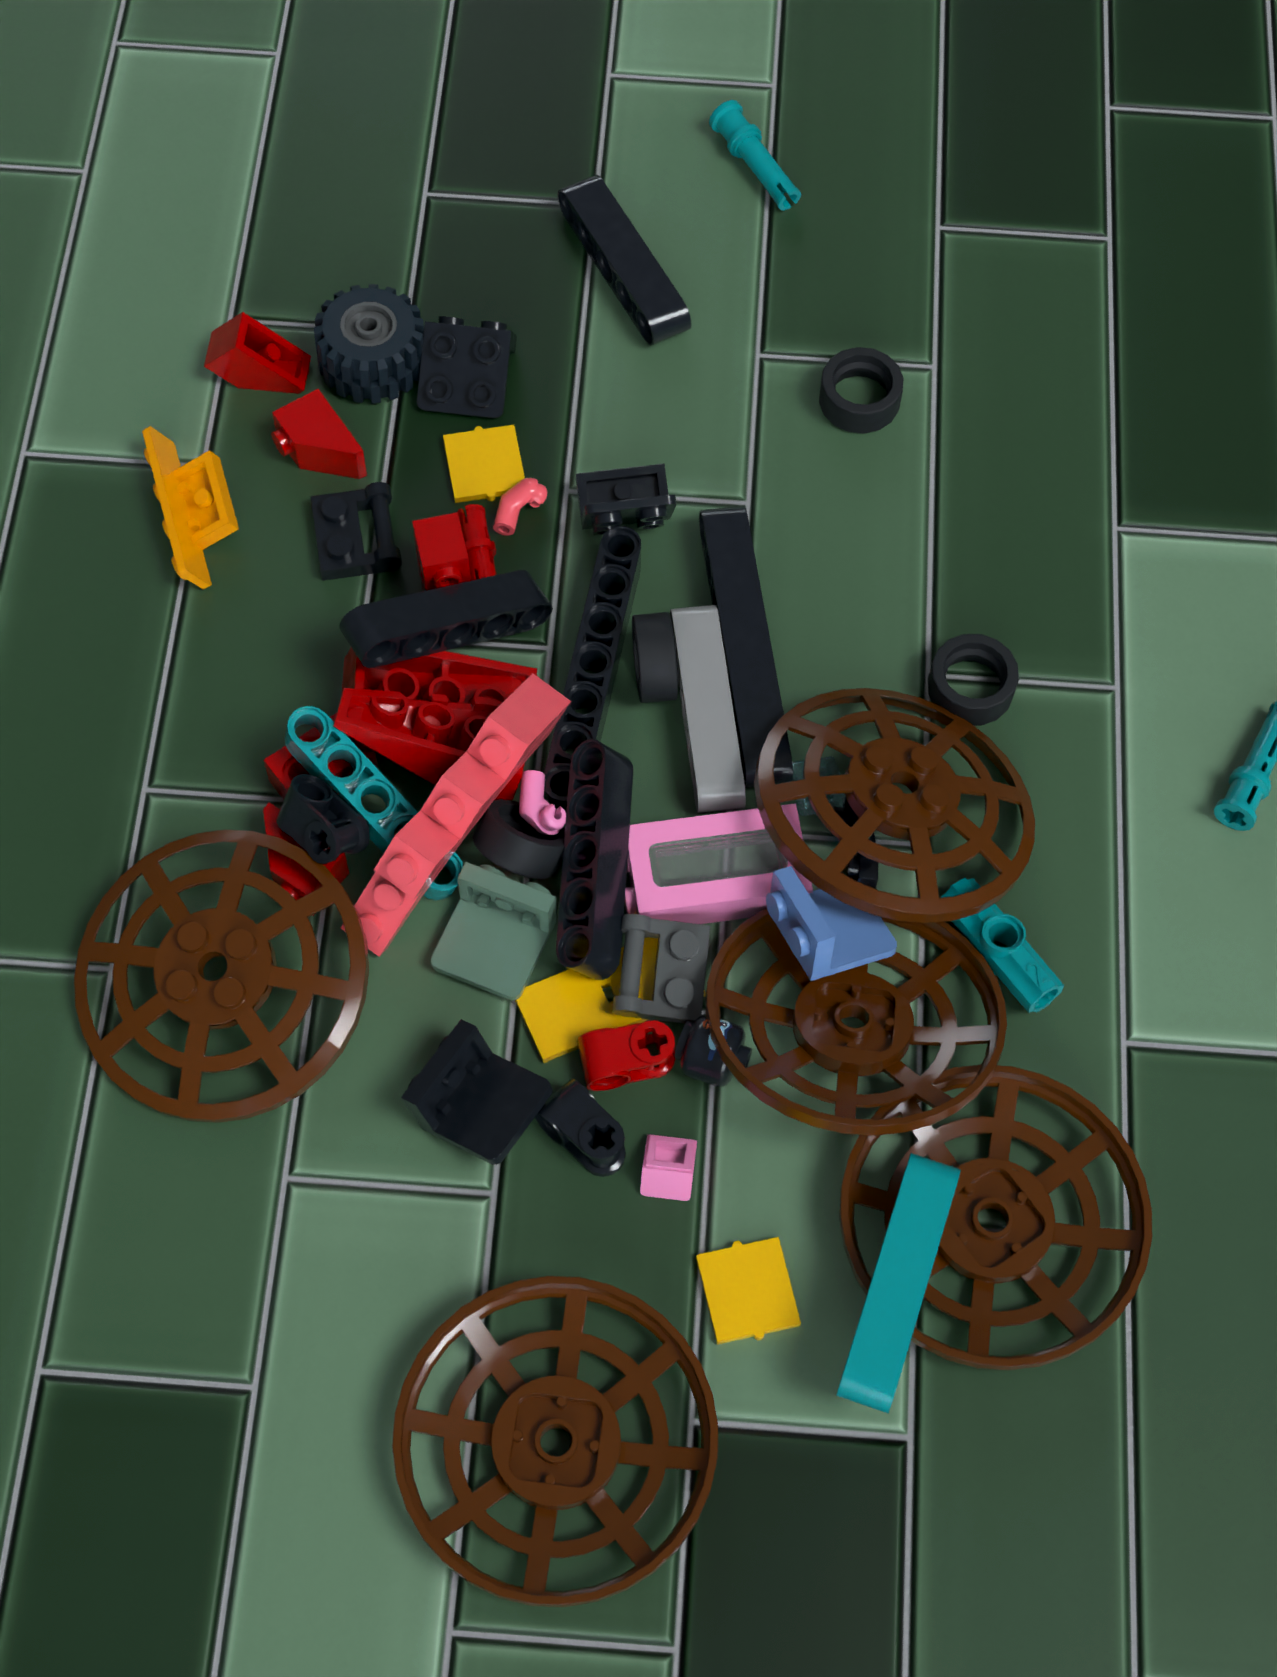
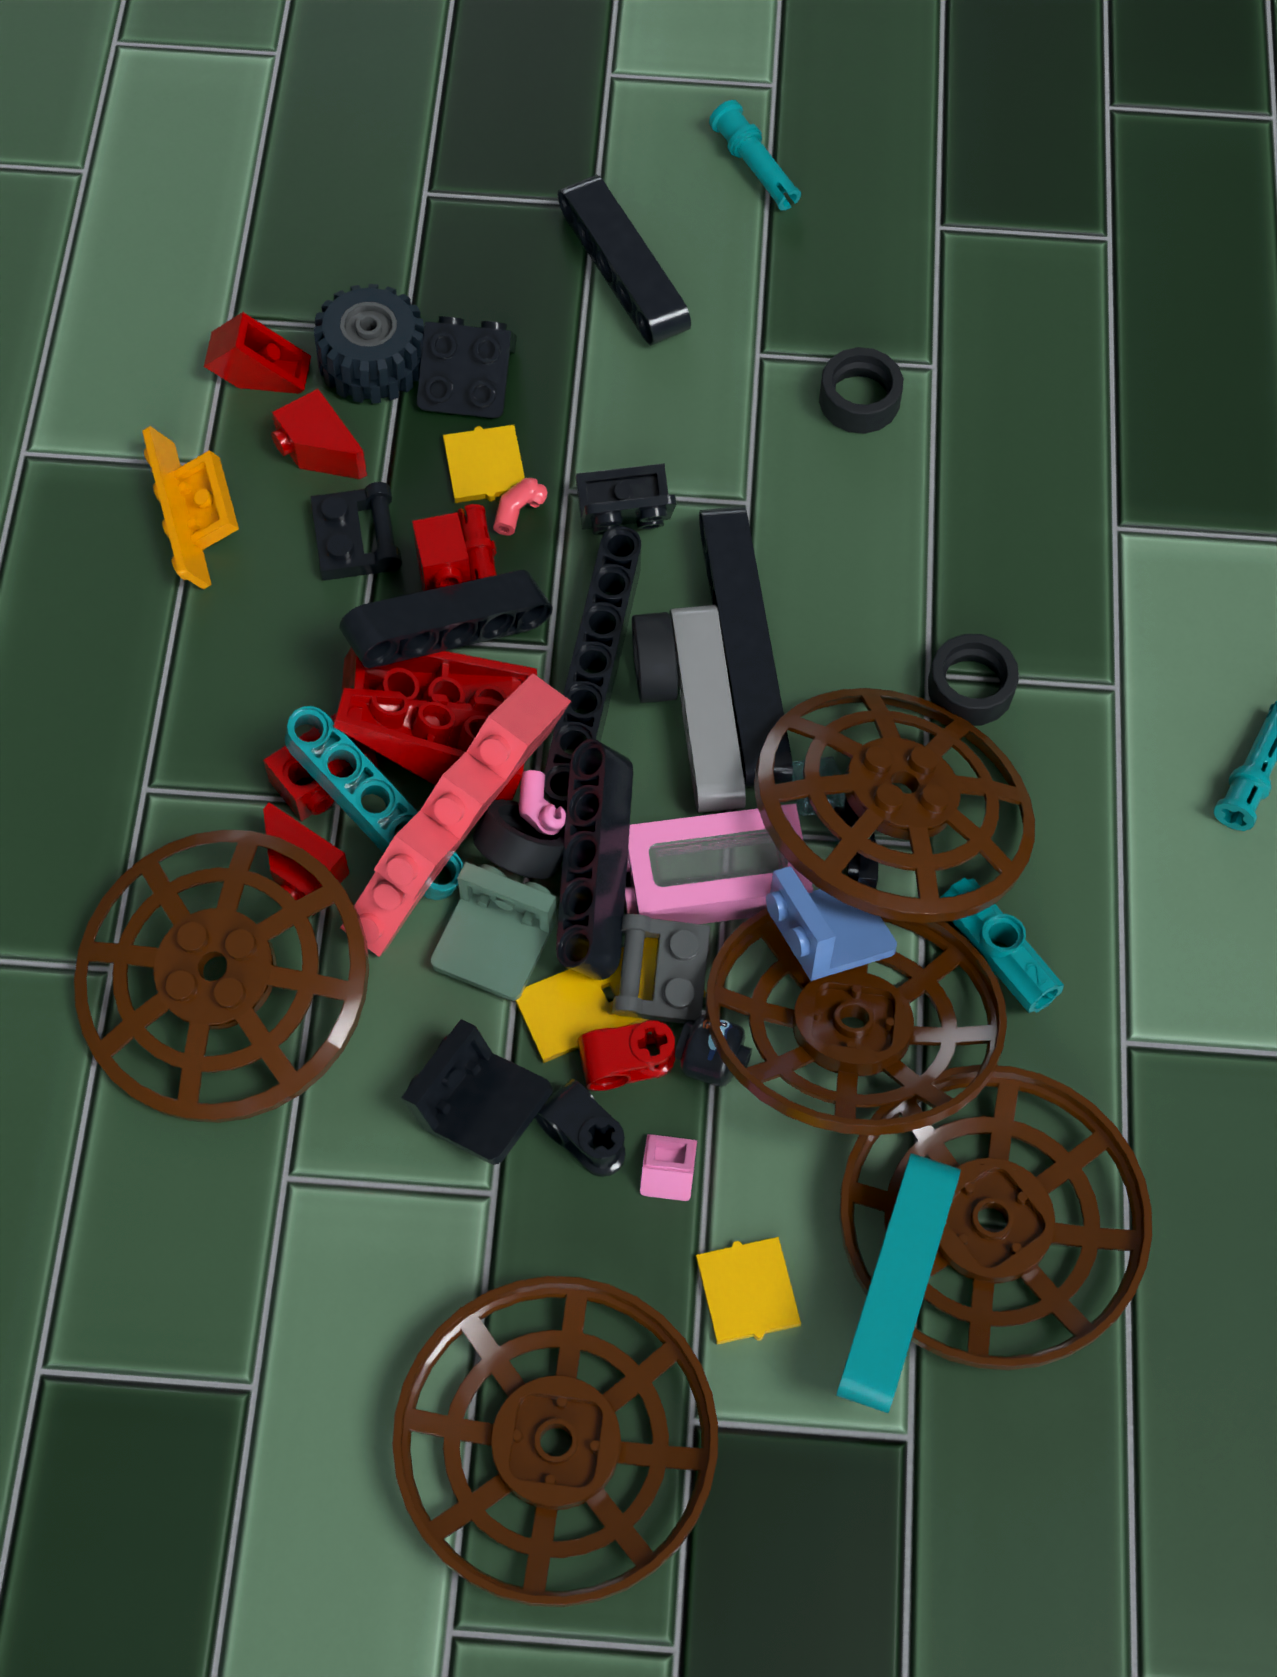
(317, 820): black piece -> none

